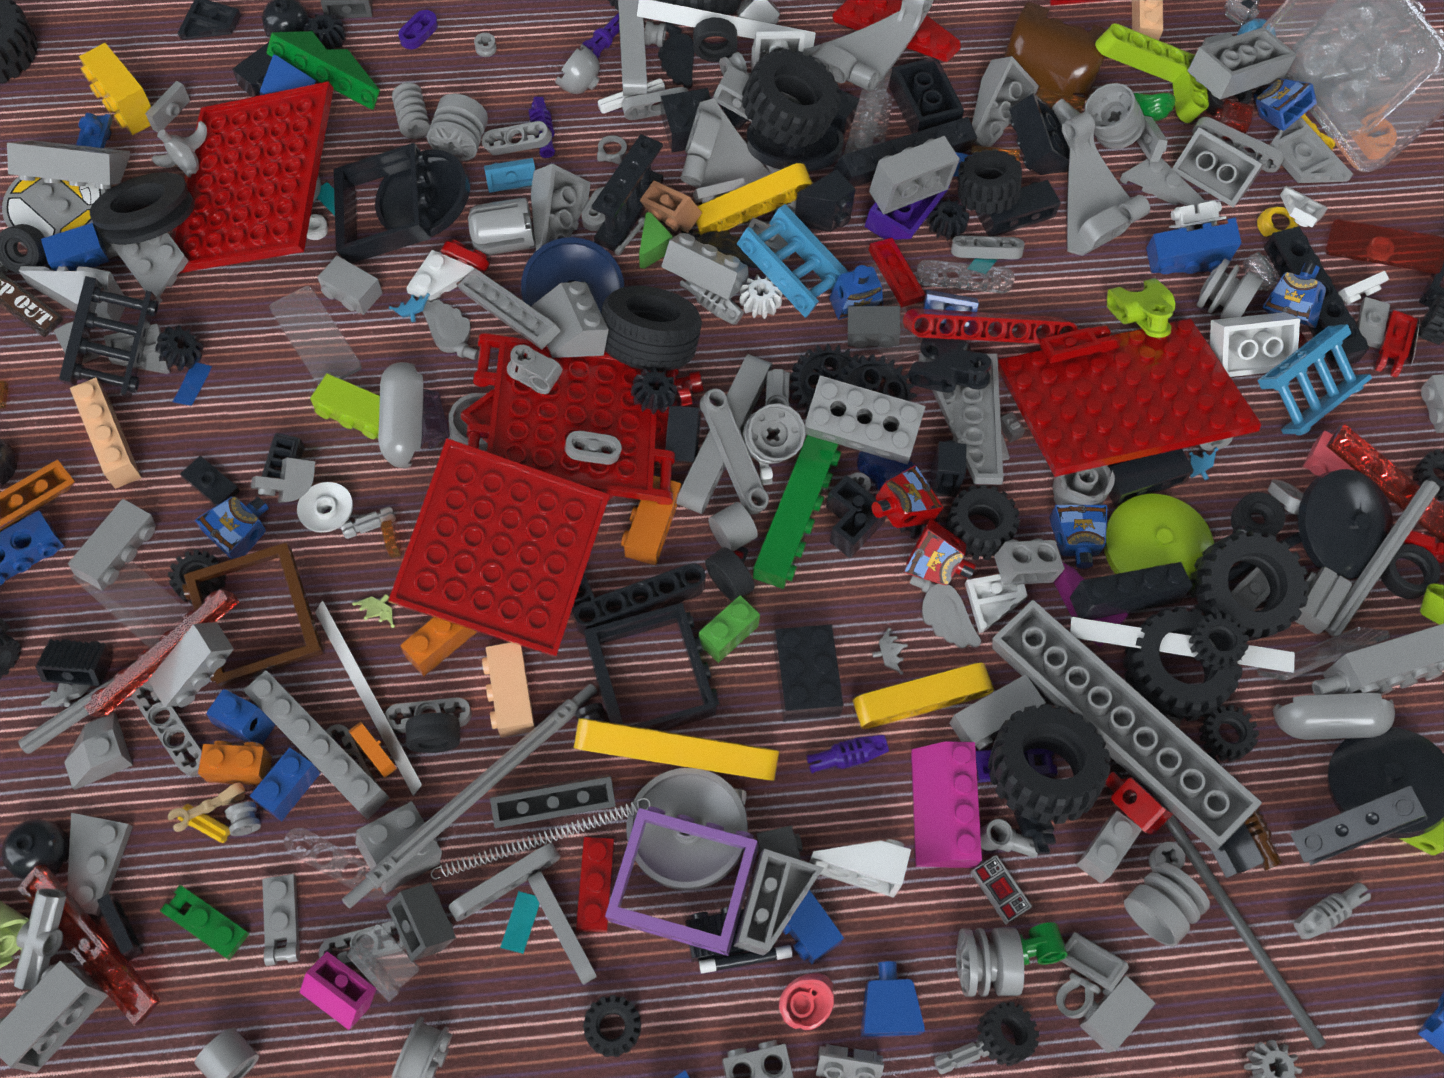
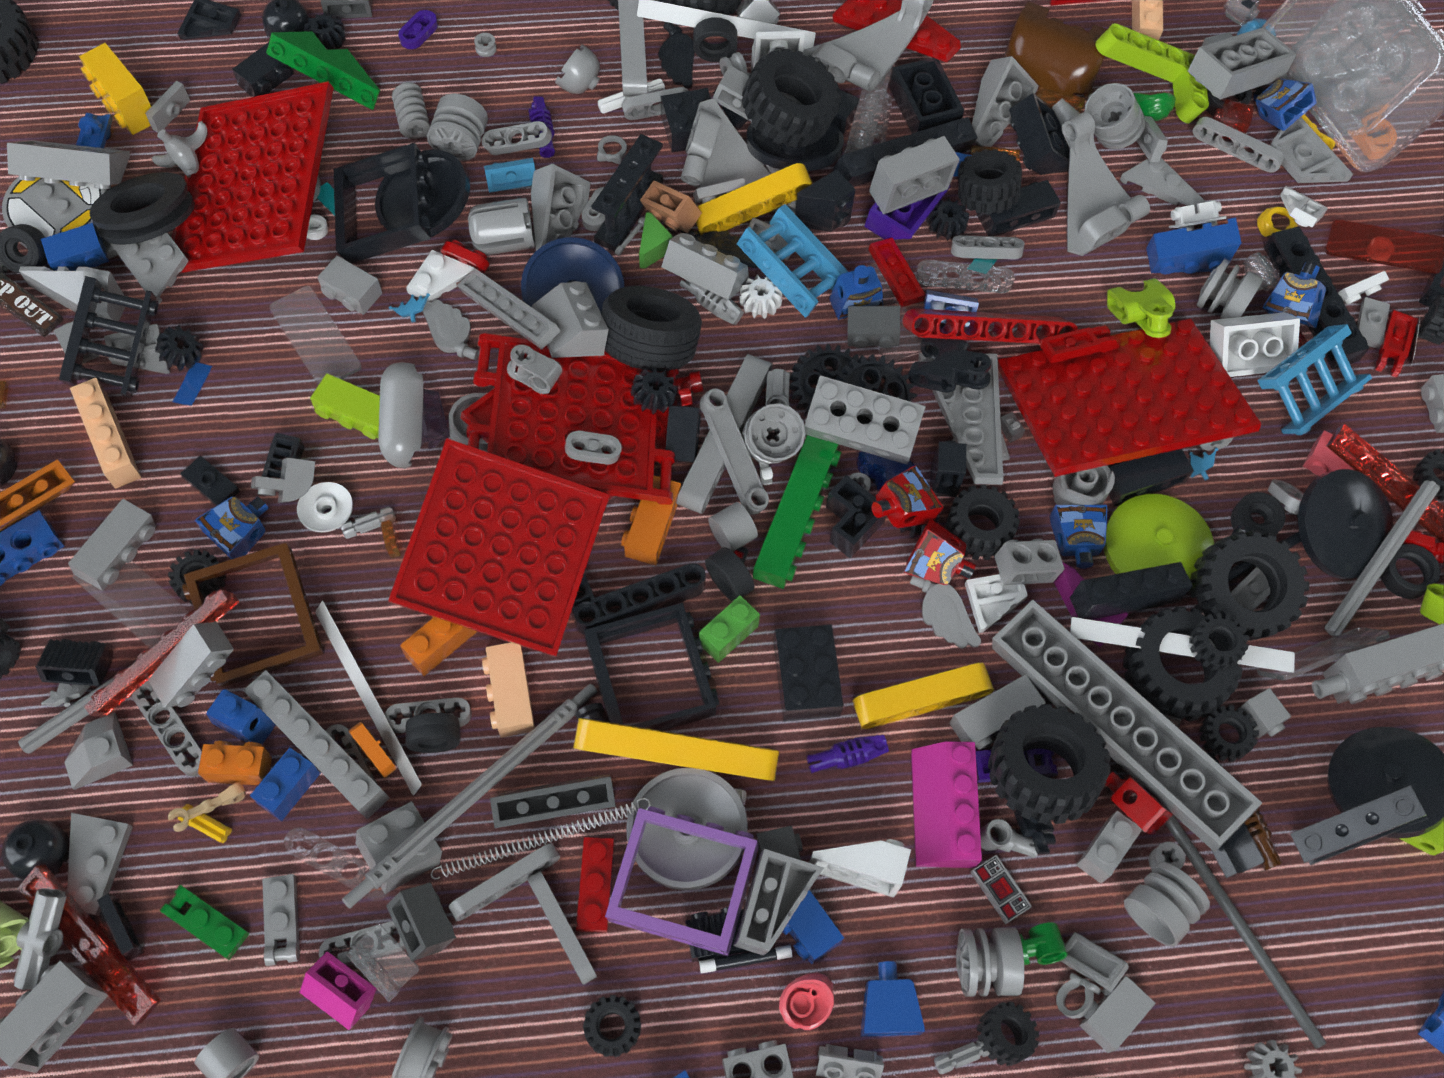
(243, 818): light grey wheel -> none
(283, 77): blue torso -> none
(376, 608): yellowish green piece -> none
(520, 923): teal sticker -> none
(607, 33): dark purple pin -> none
(654, 33): light grey wheel -> none
(890, 651): light grey piece -> none
(1217, 167): light grey slope -> none
(1267, 713): none -> light grey brick
(1324, 599): light grey brick -> none
(1330, 911): light grey hinge -> none
(1336, 716): light grey brick -> none

